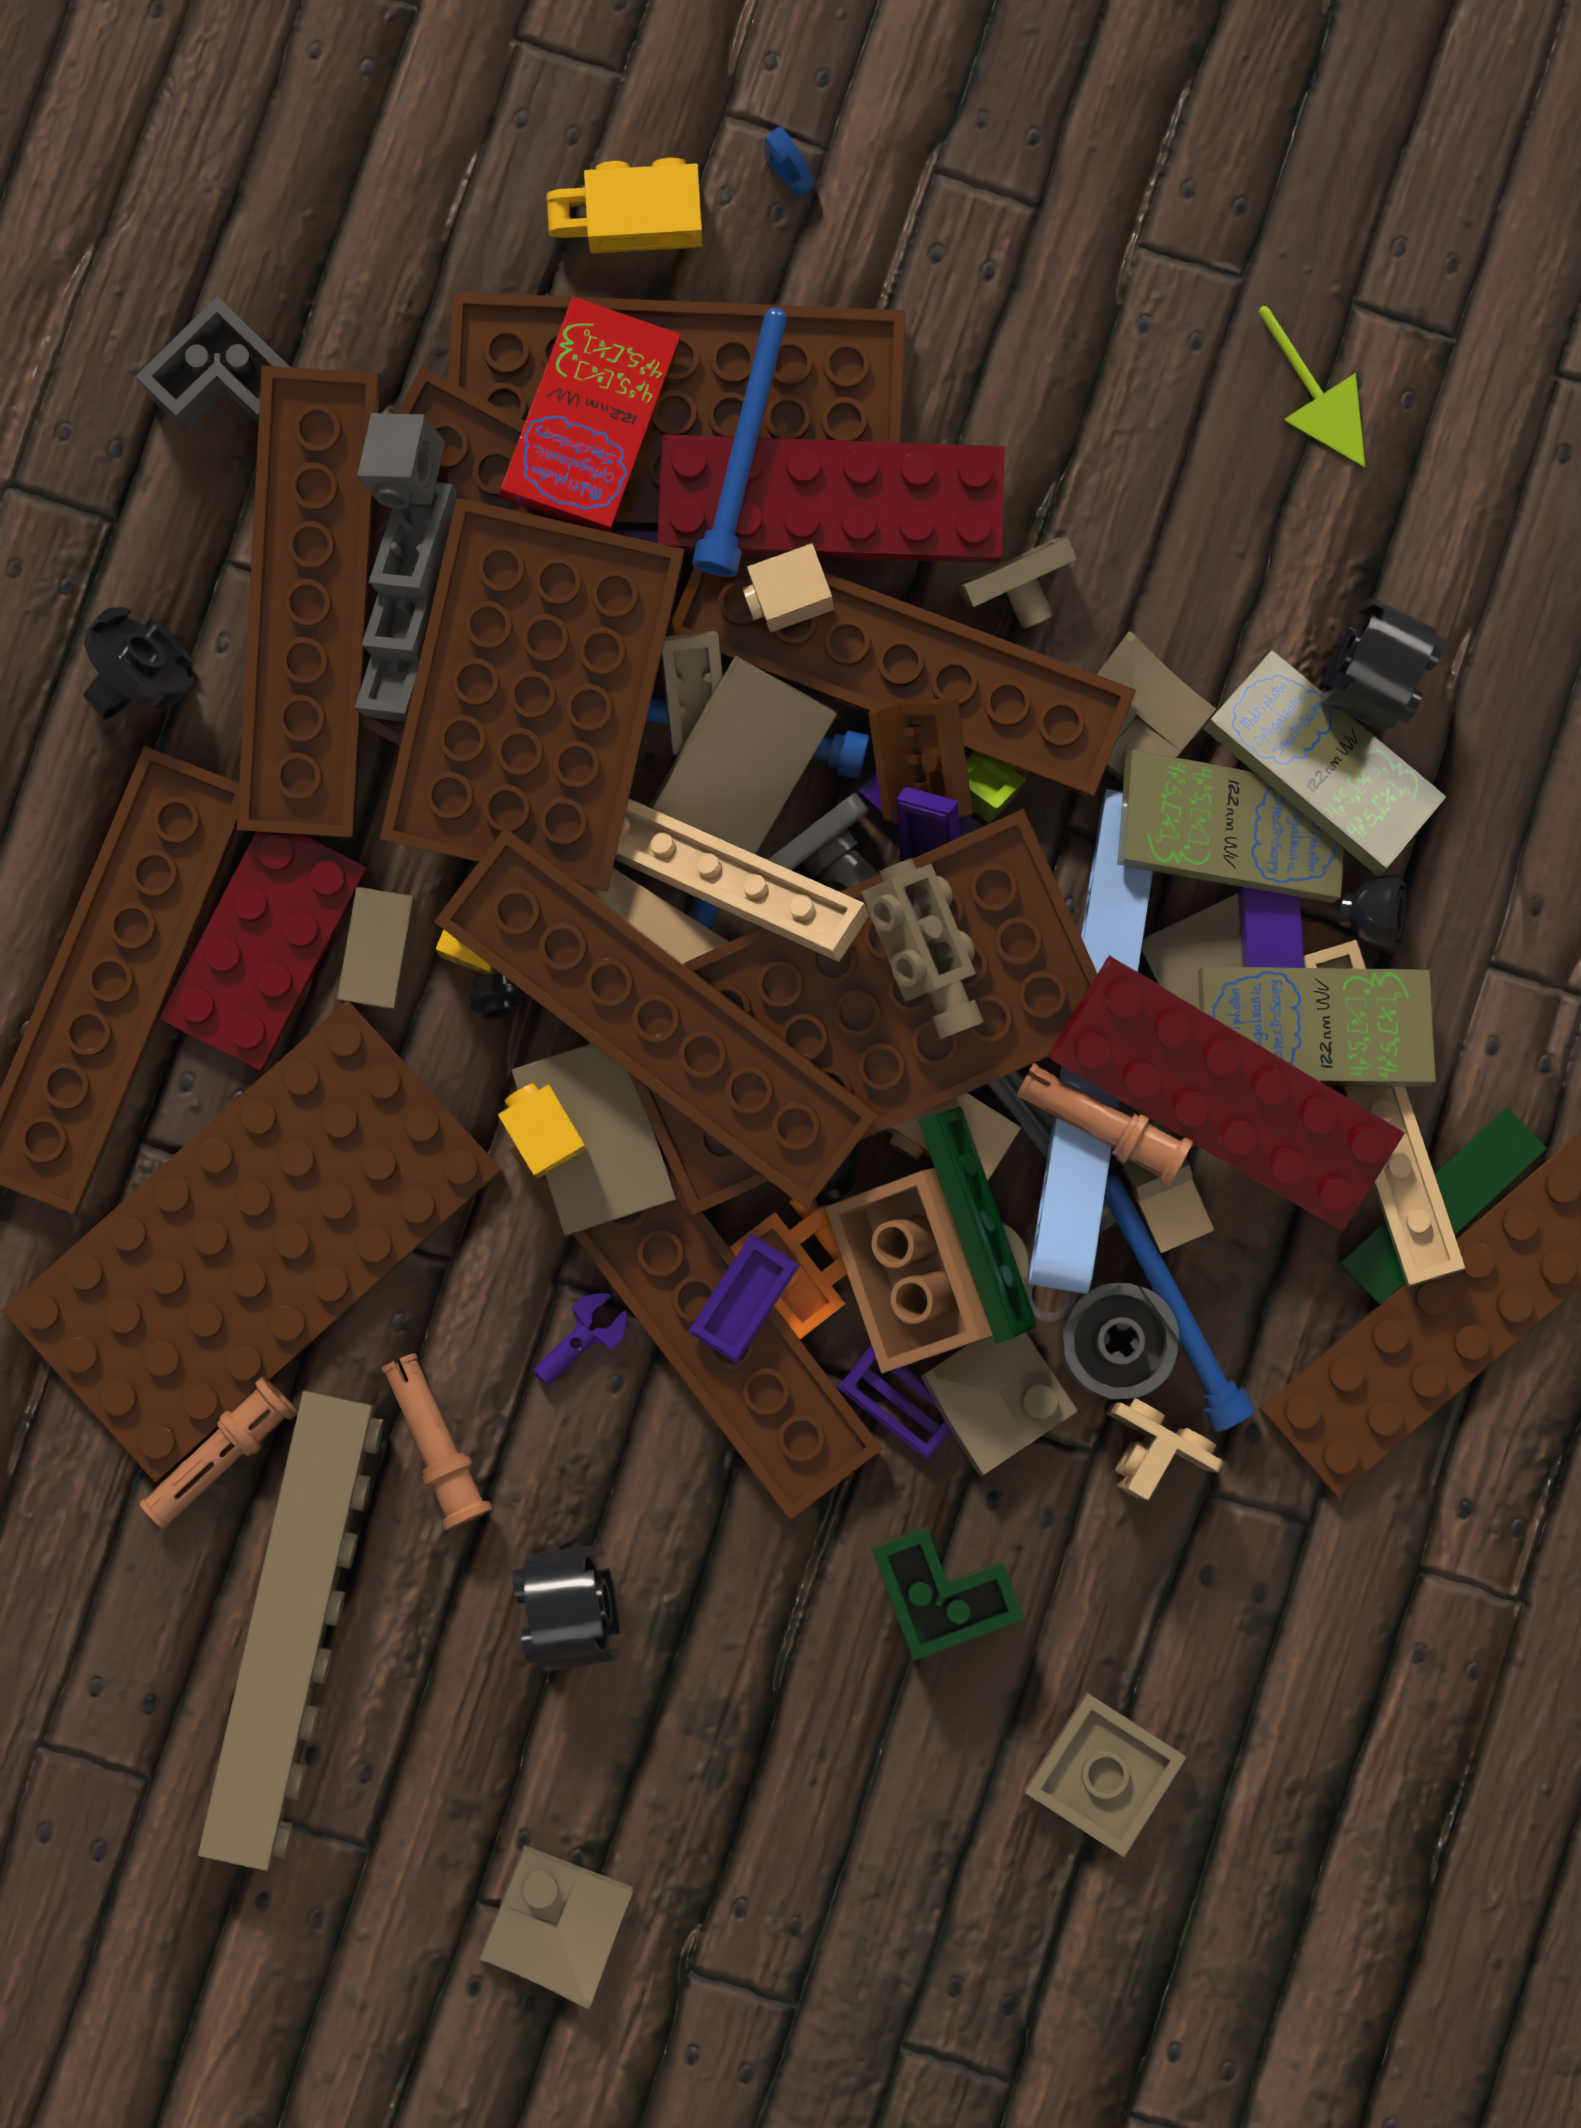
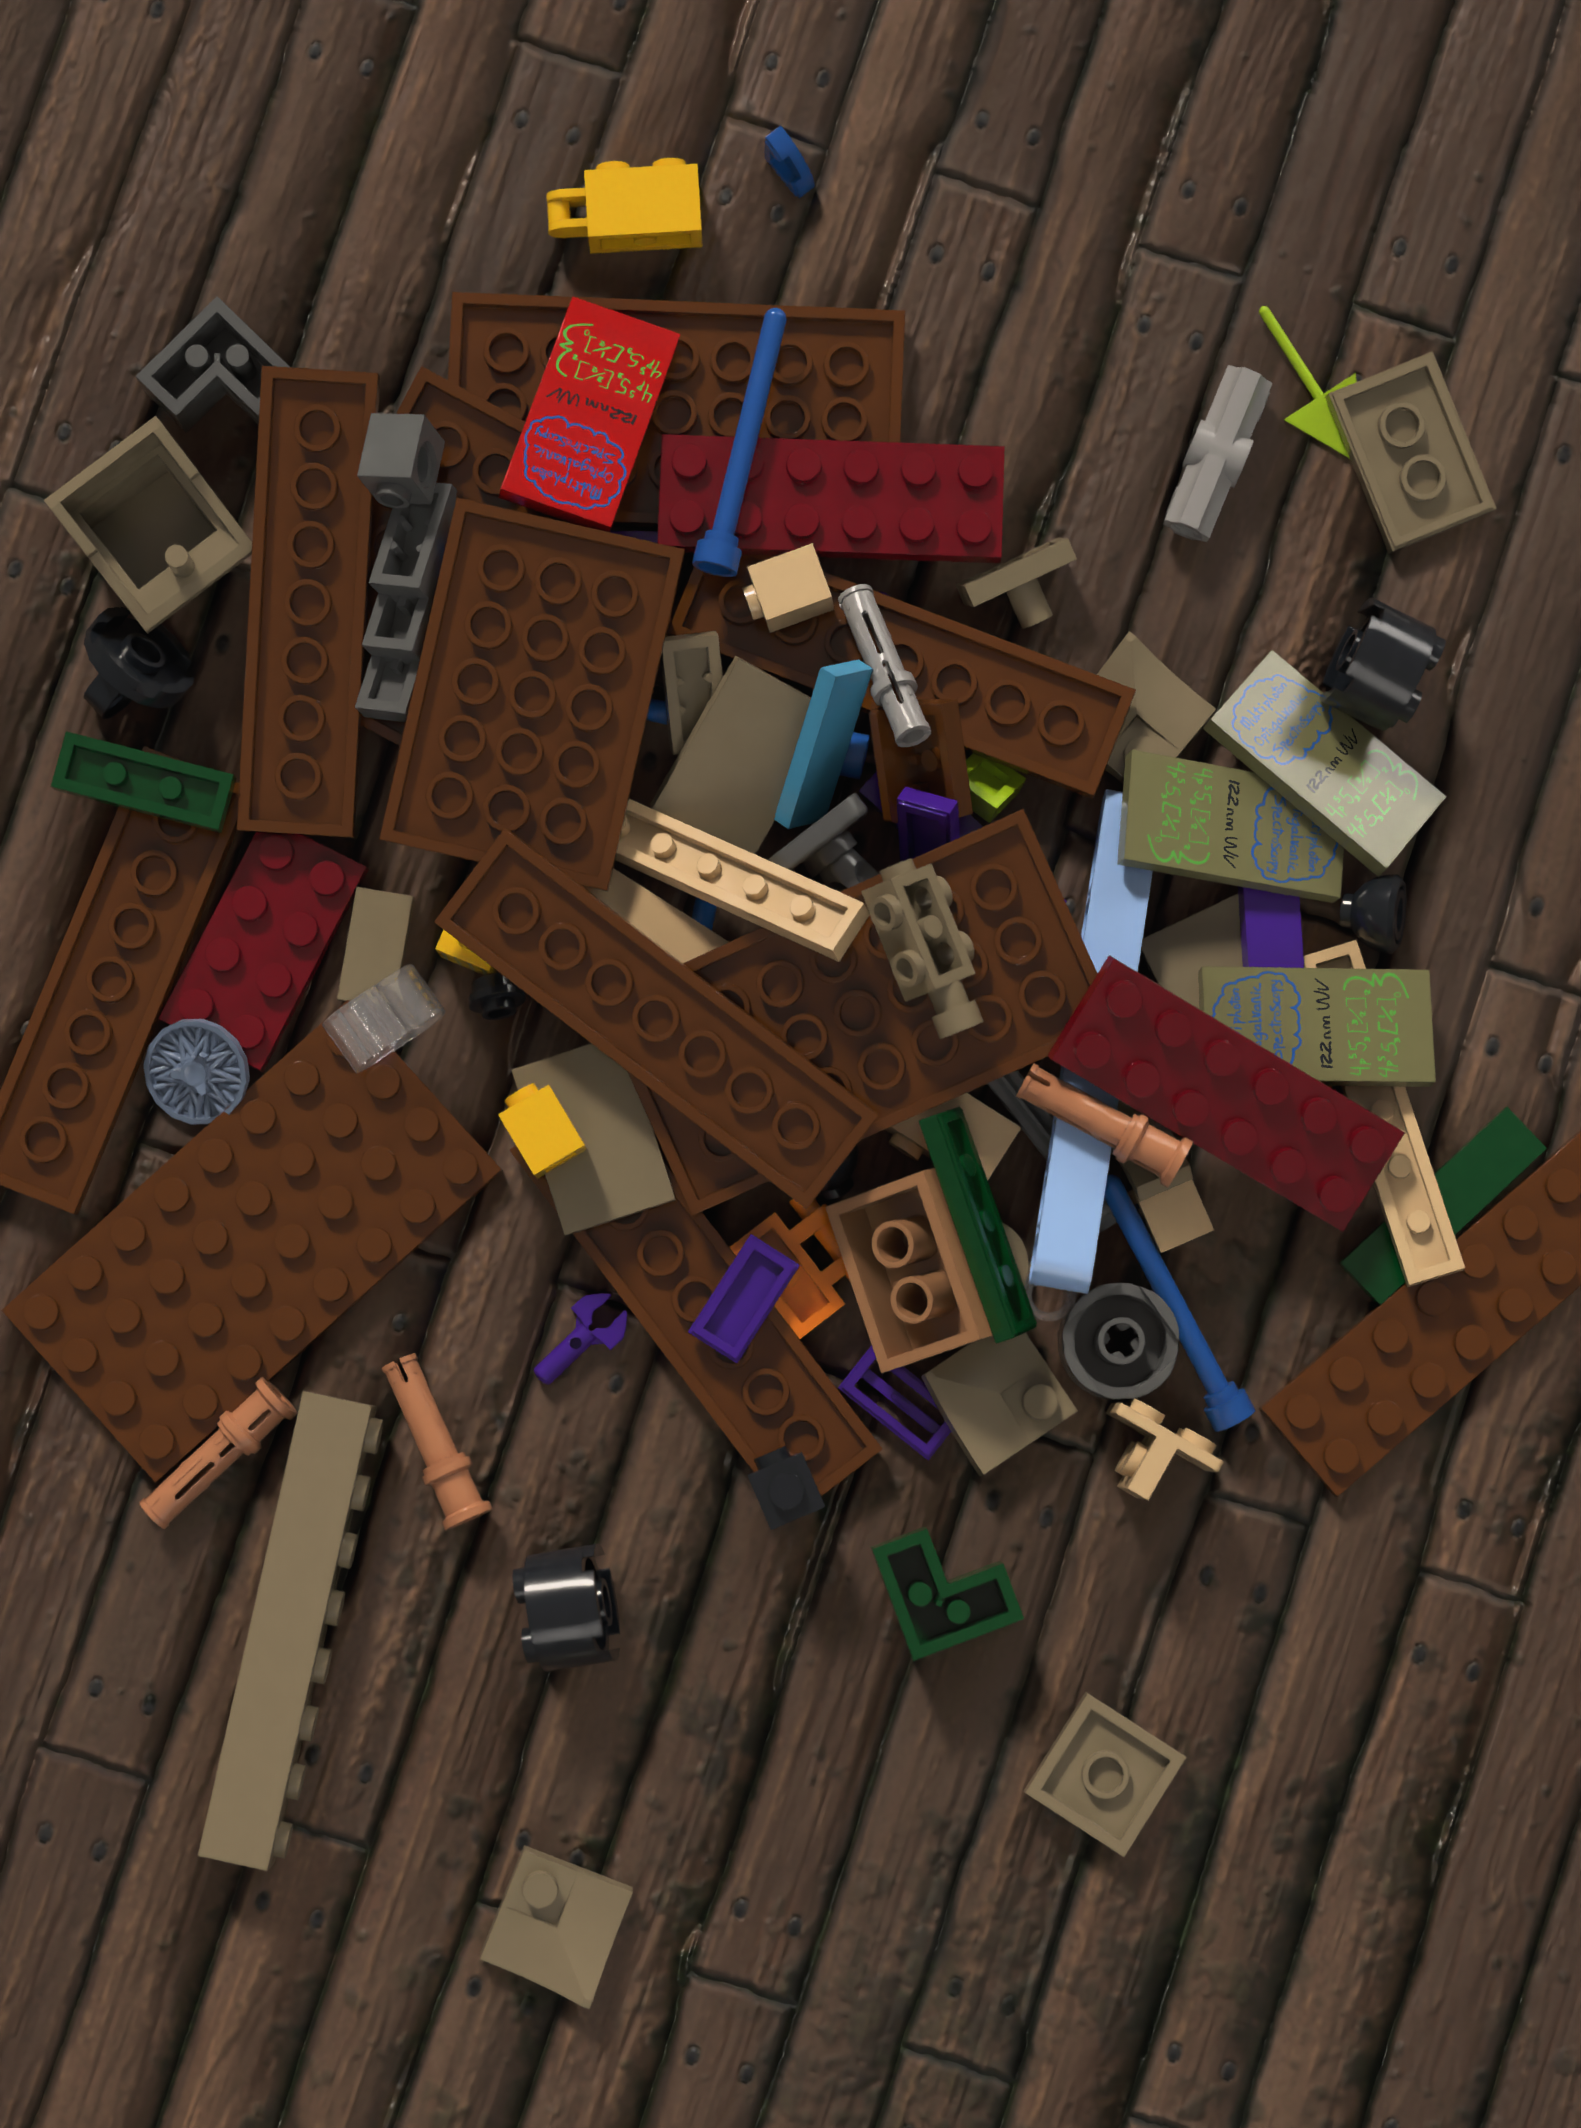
(143, 782): none -> dark green plate
(150, 524): none -> dark tan piece
(196, 1071): none -> sand blue wheel
(384, 1018): none -> clear beam
(784, 1487): none -> black brick
(823, 743): none -> dark azure tile
(904, 717): none -> light grey pin
(1217, 453): none -> light grey piece
(1410, 452): none -> dark tan tile

